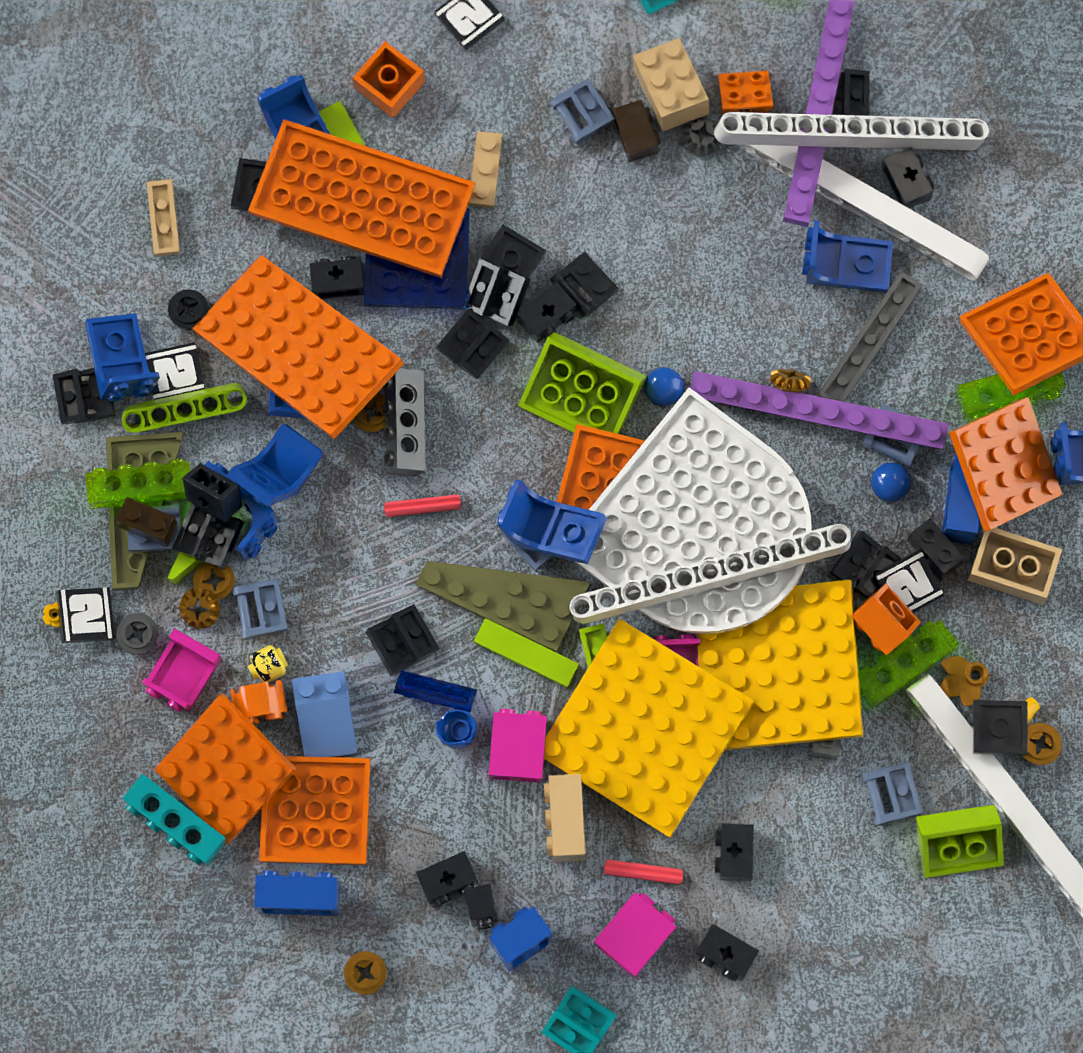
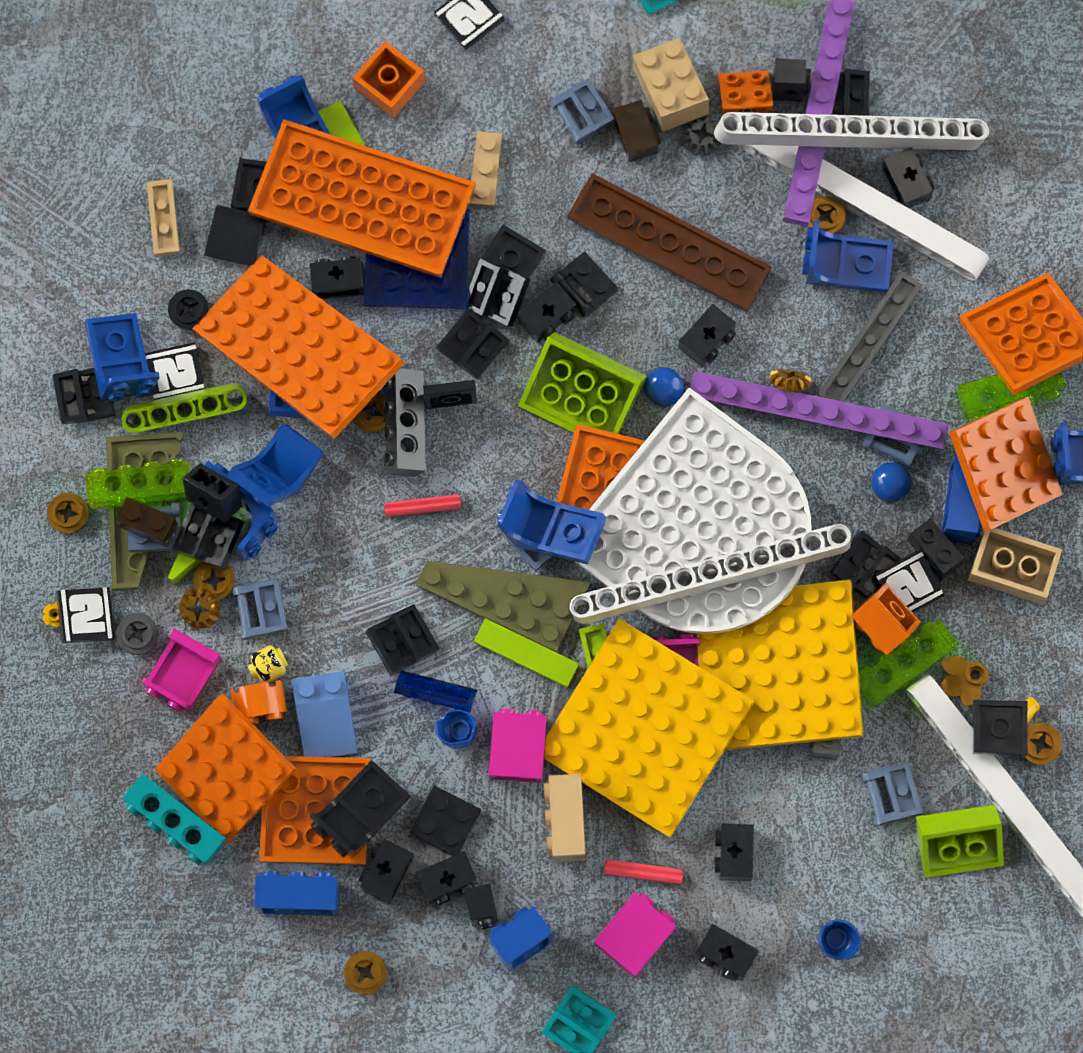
(61, 503): none -> pearl gold gear
(234, 236): none -> black slope
(359, 810): none -> black bracket
(386, 886): none -> black brick
(445, 821): none -> black plate
(450, 394): none -> black tile
(669, 242): none -> reddish brown plate
(711, 322): none -> black brick
(790, 80): none -> black brick
(827, 204): none -> pearl gold gear
(839, 939): none -> blue hair

